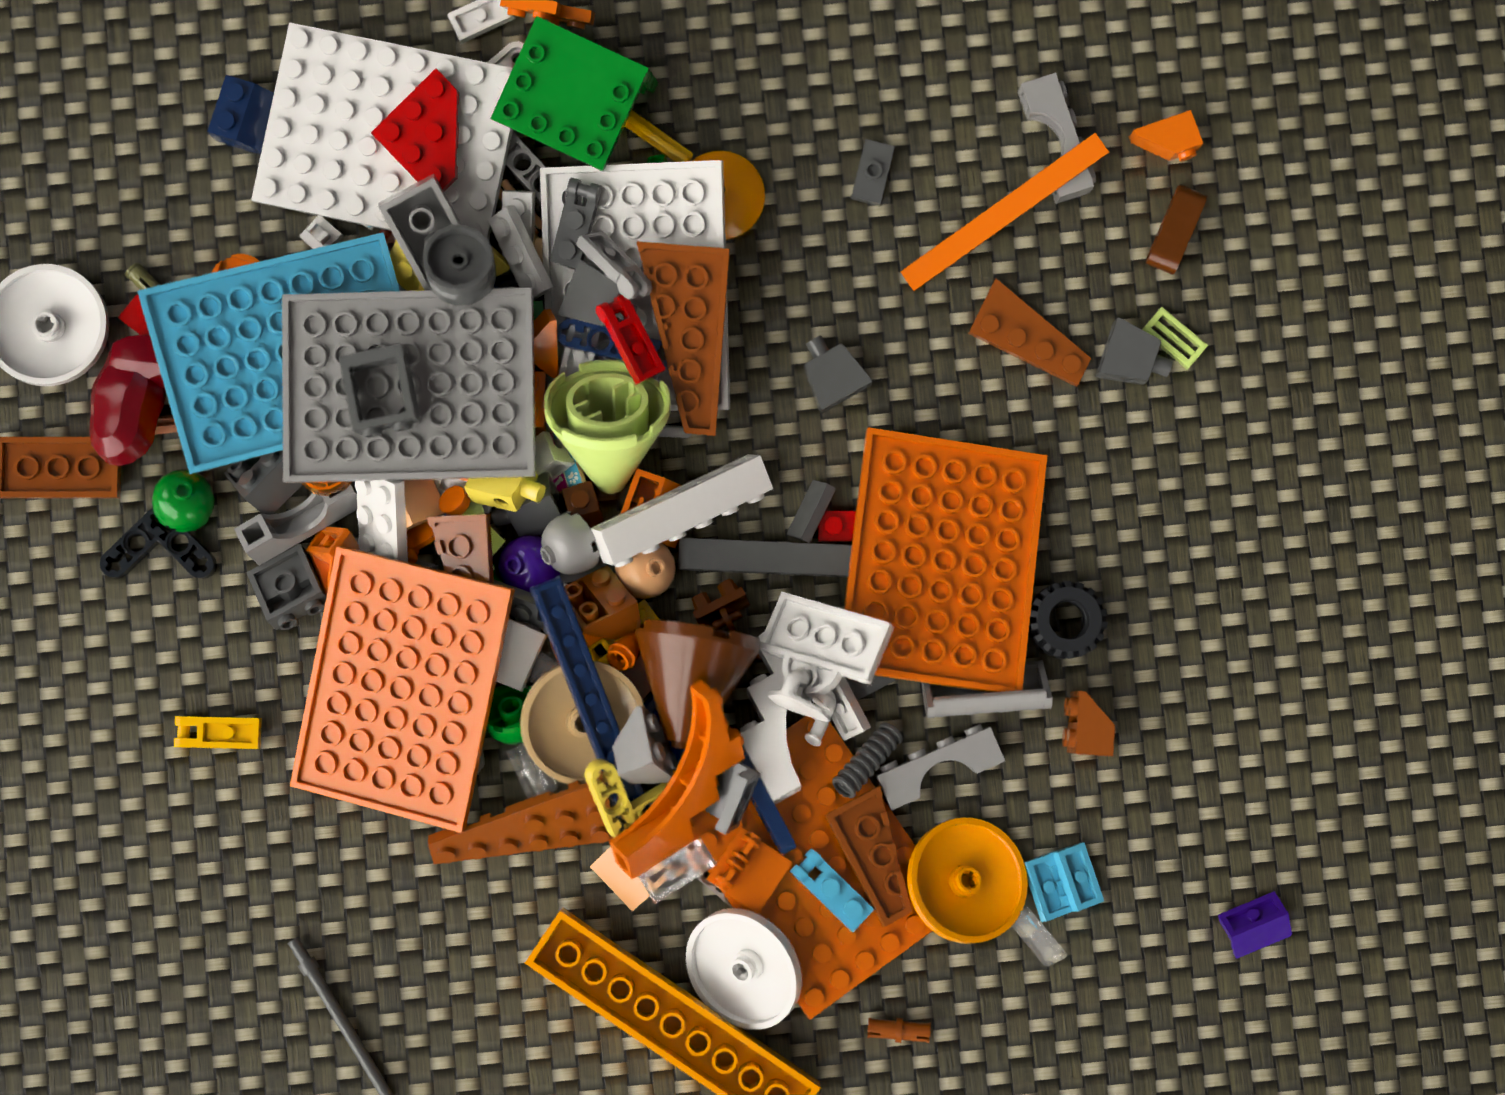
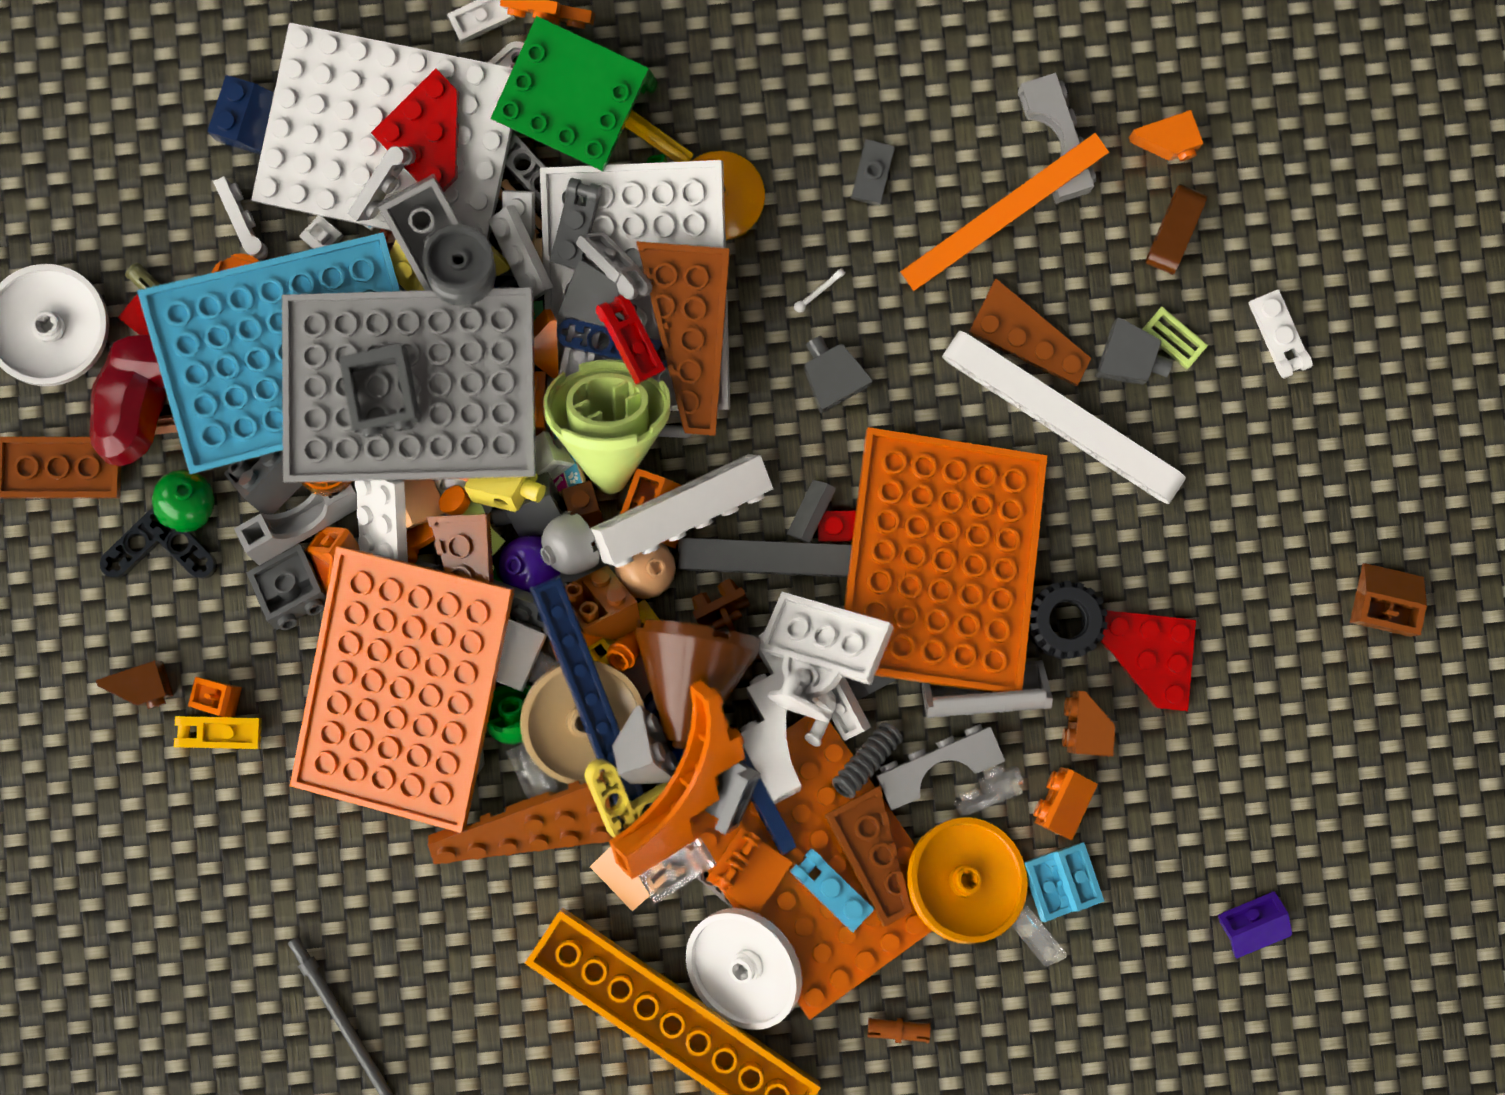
(140, 685): none -> reddish brown slope
(215, 697): none -> orange slope
(241, 220): none -> white plate
(381, 182): none -> light grey plate
(800, 306): none -> white hinge
(996, 786): none -> clear plate
(1064, 417): none -> white beam
(1065, 802): none -> orange slope
(1154, 654): none -> red plate
(1280, 333): none -> white plate
(1390, 601): none -> dark orange slope

